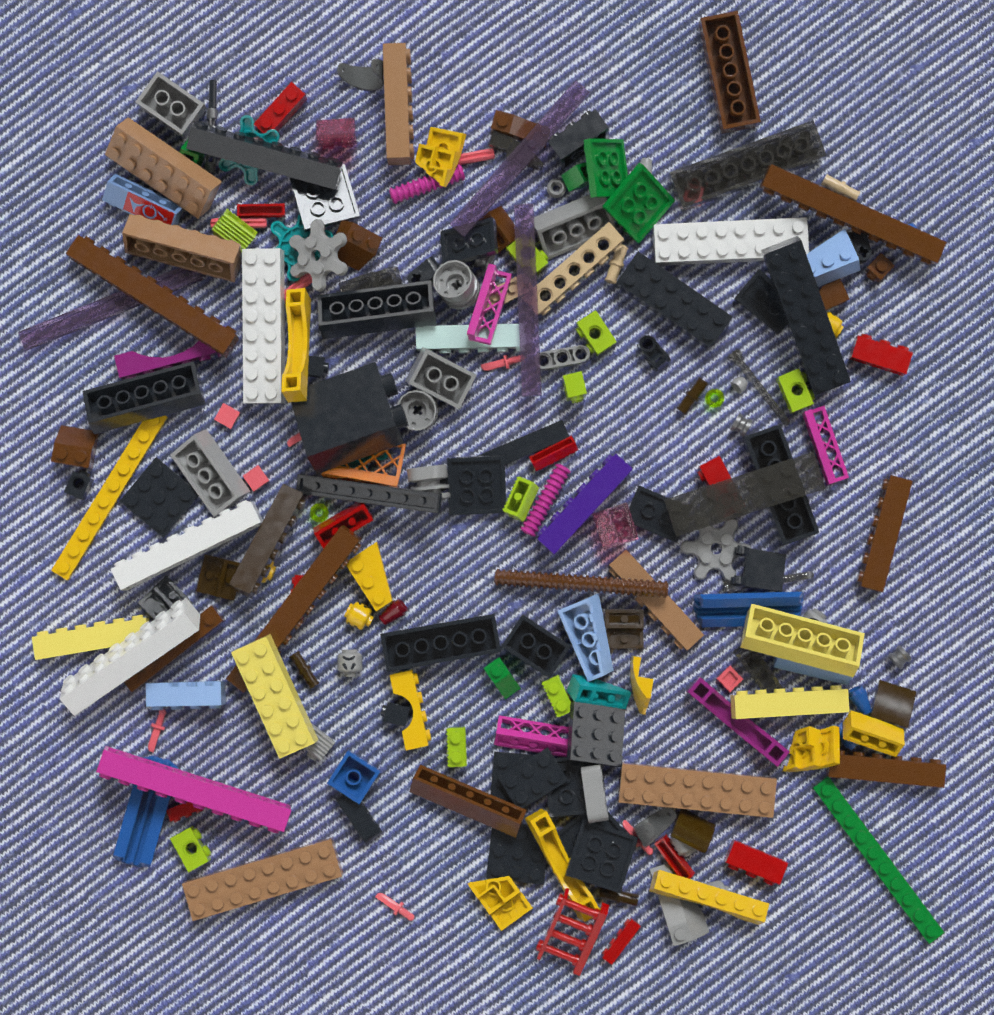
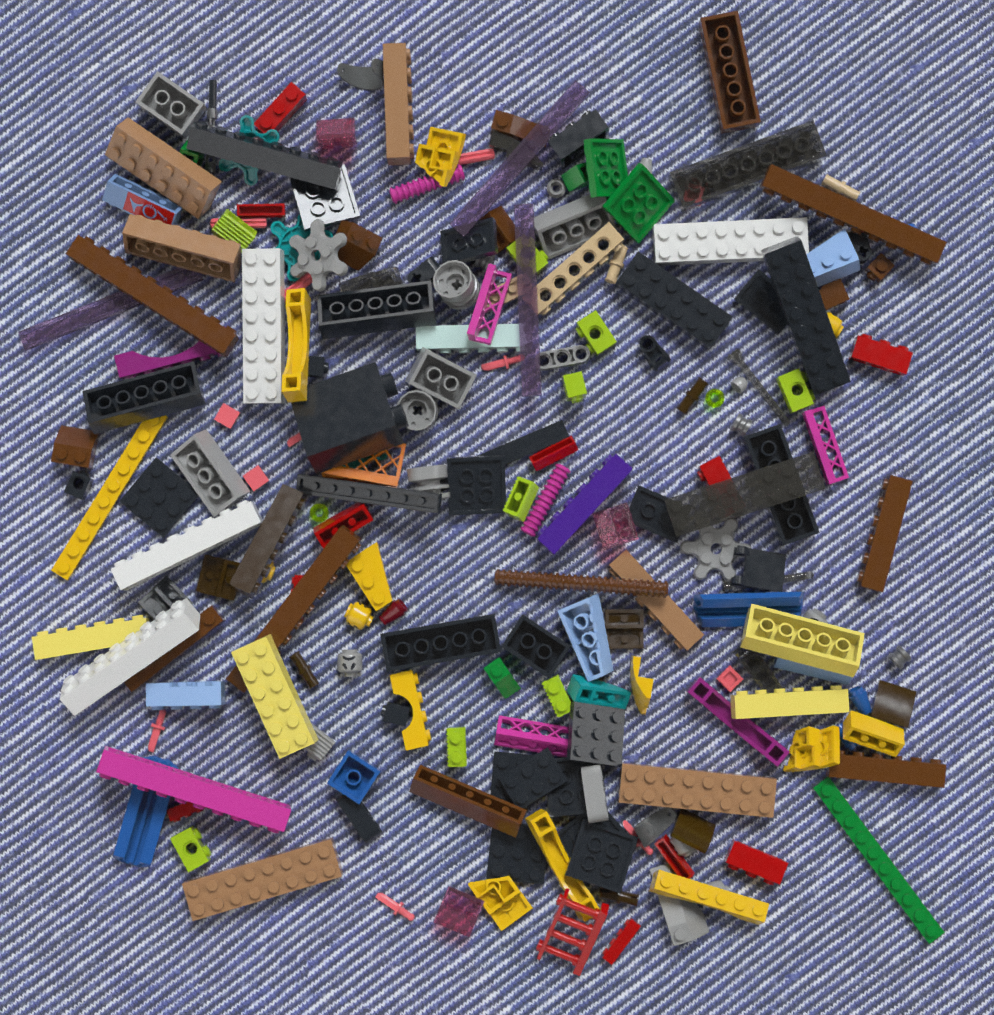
(458, 911): none -> clear pink slope

